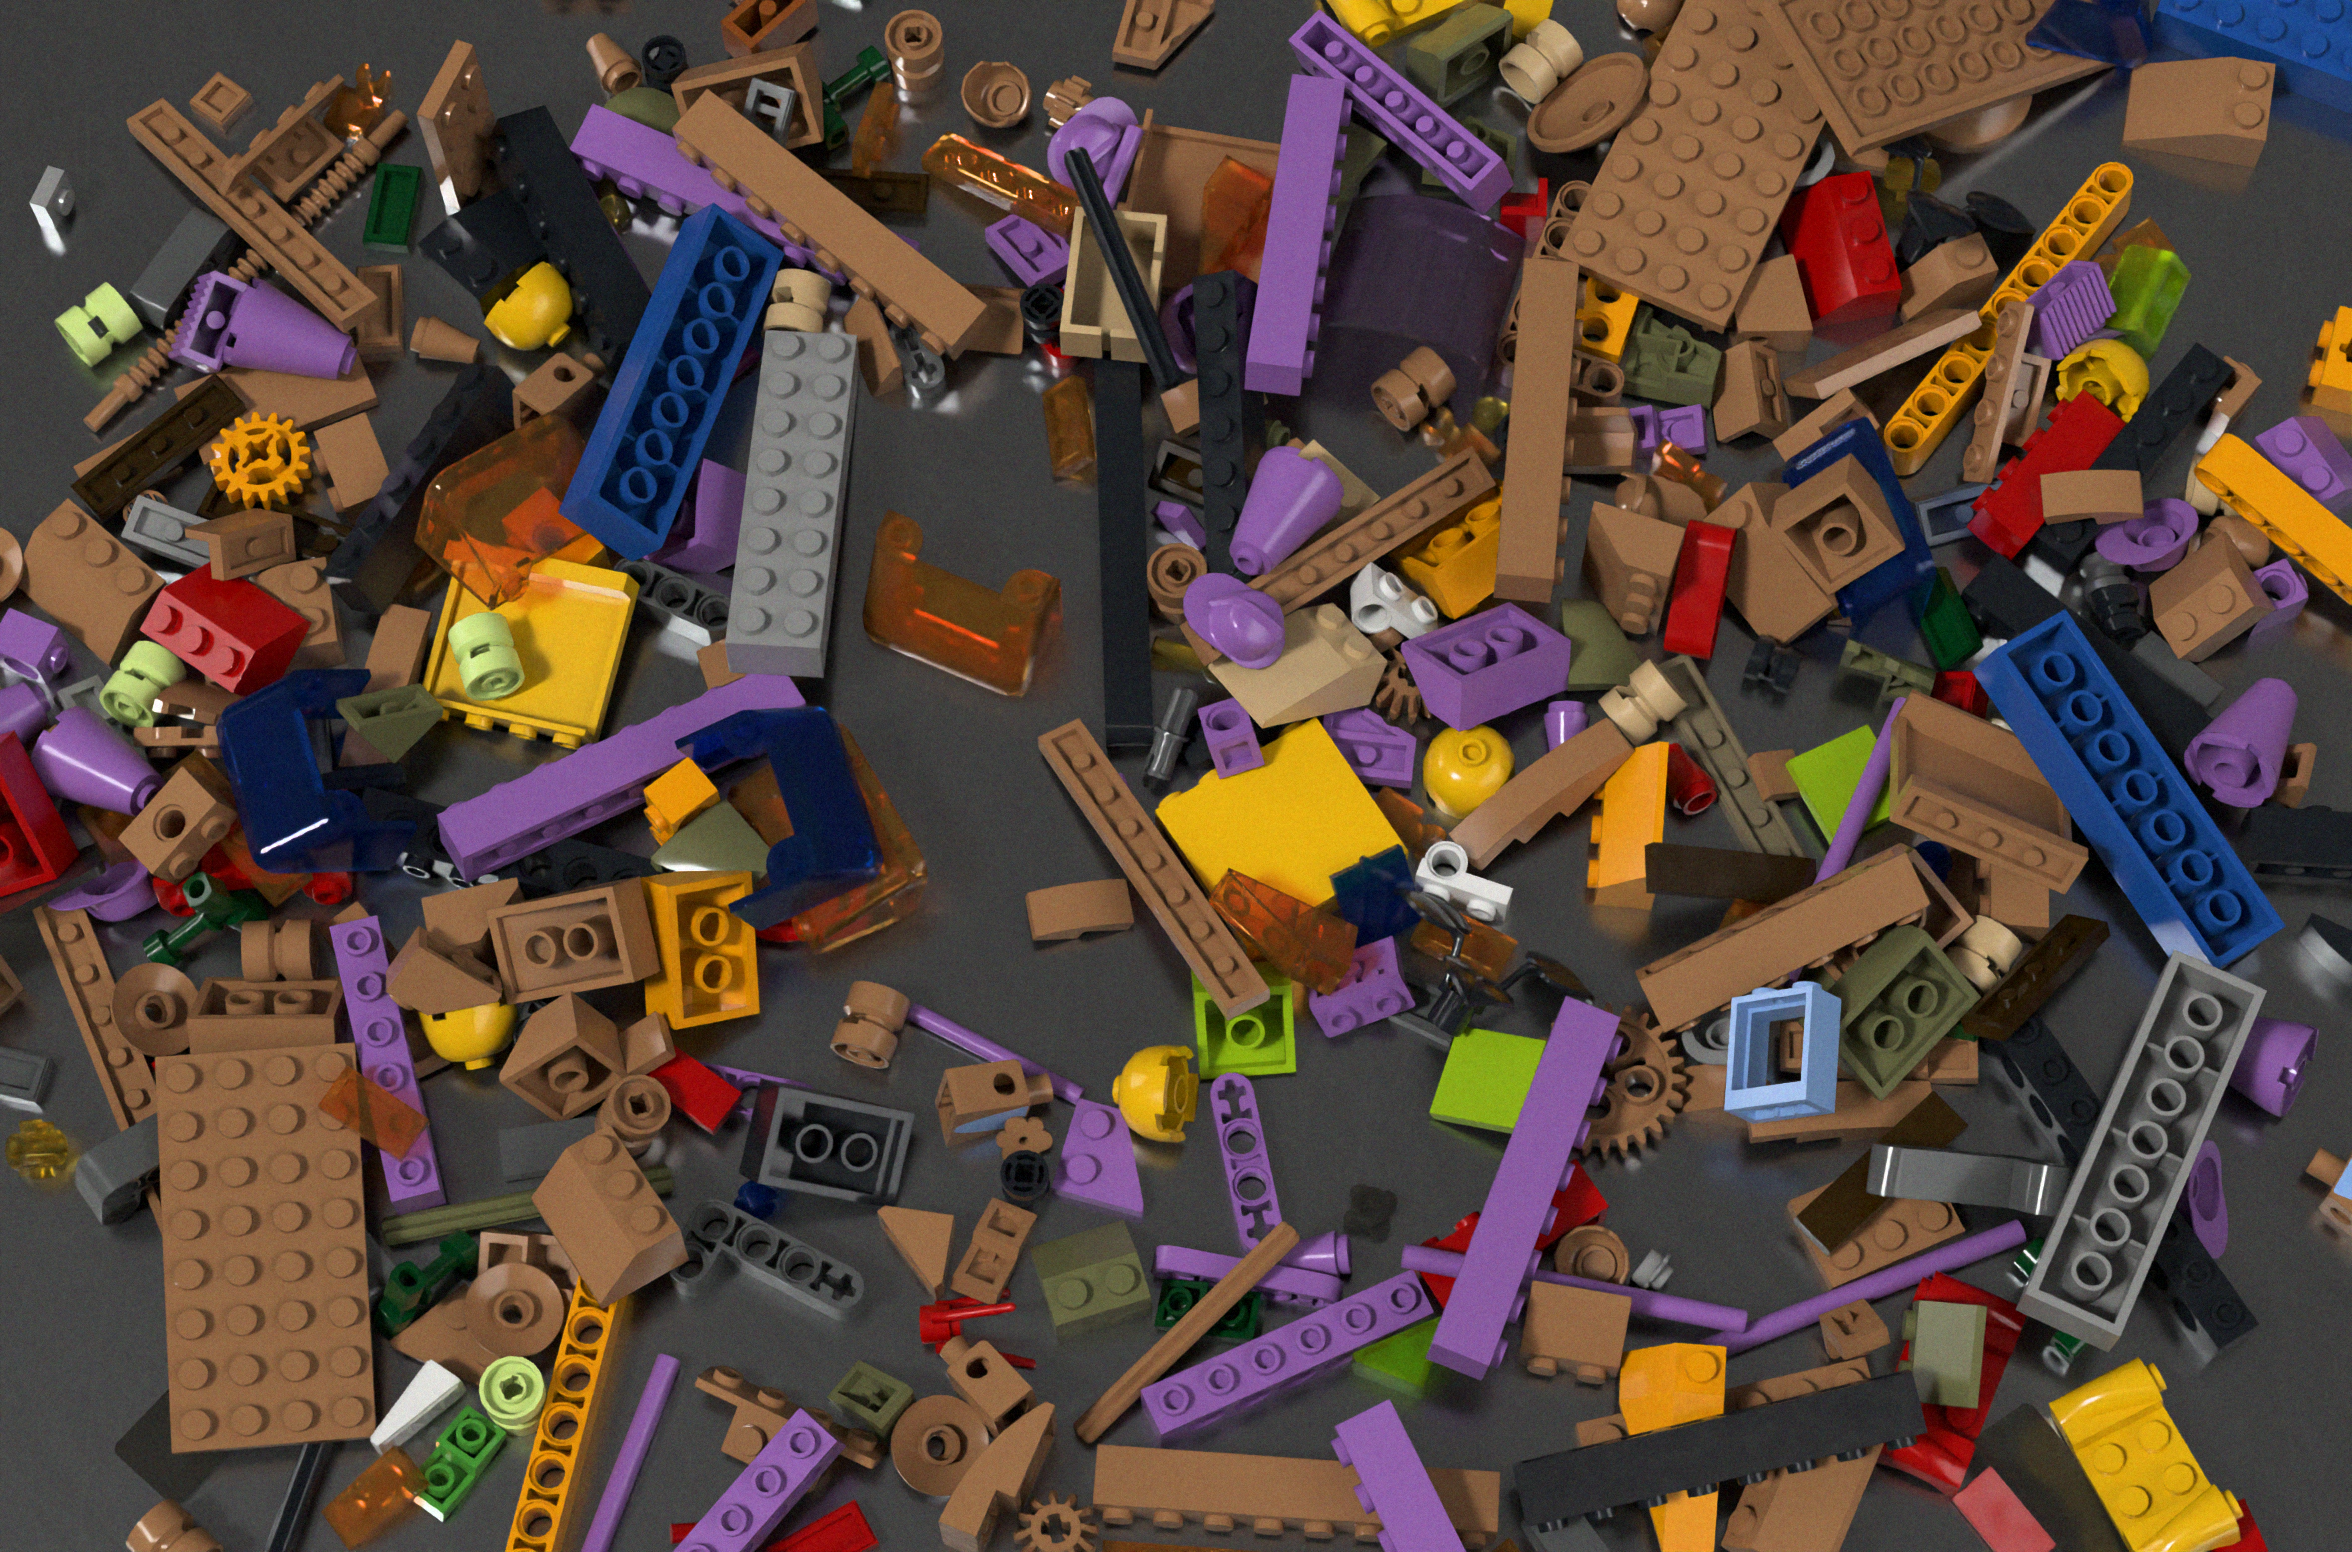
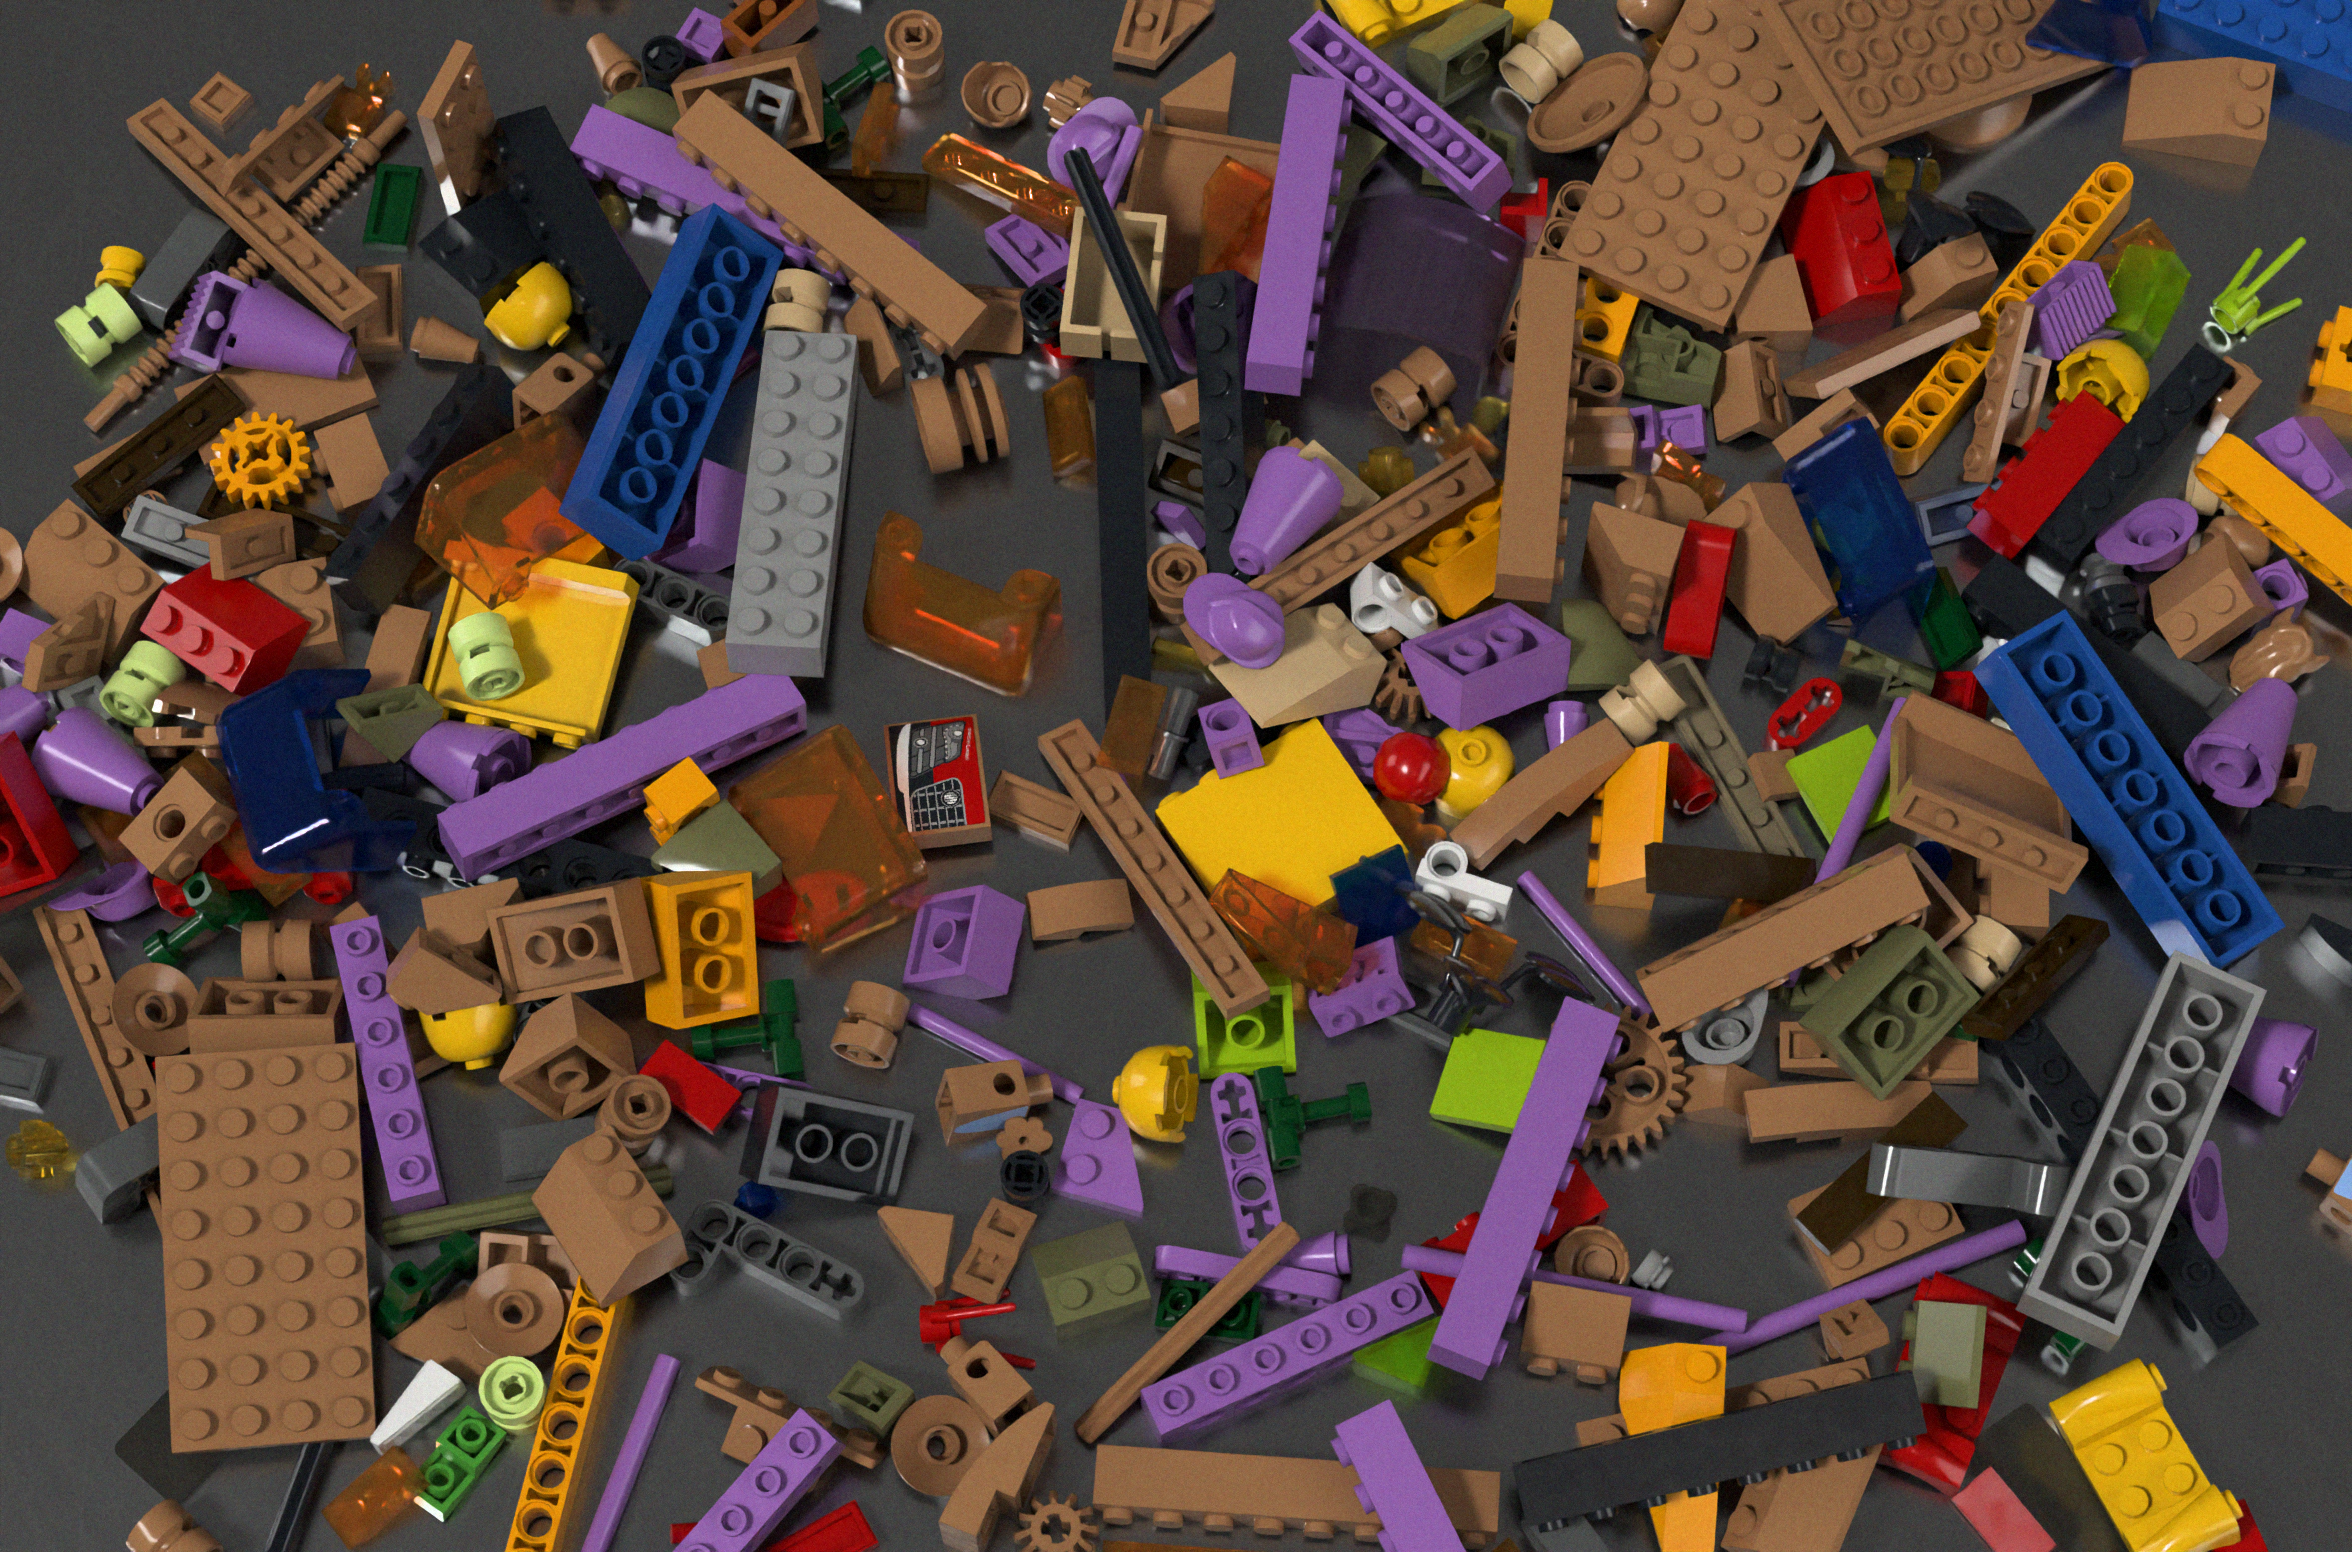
(52, 197): light grey plate -> none
(70, 647): none -> medium nougat wing
(120, 268): none -> yellow wheel
(373, 1114): clear orange tile -> none
(469, 757): none -> medium lavender cone
(646, 1044): medium nougat tile -> none
(702, 37): none -> medium lavender plate
(773, 1032): none -> dark green bar
(833, 832): clear blue windscreen -> none
(939, 780): none -> slope
(960, 418): none -> medium nougat wheel
(964, 943): none -> medium lavender slope
(1034, 809): none -> medium nougat tile
(1131, 726): none -> clear orange plate
(1203, 100): none -> medium nougat slope
(1288, 1114): none -> dark green bar
(1386, 470): none -> clear yellow gear
(1411, 768): none -> red hair
(1584, 944): none -> medium lavender bar
(1748, 1054): light blue window -> none
(1797, 708): none -> red beam
(1837, 524): medium nougat slope -> none
(2092, 494): medium nougat slope -> none
(2238, 308): none -> lime plant
(2275, 652): none -> medium nougat piece

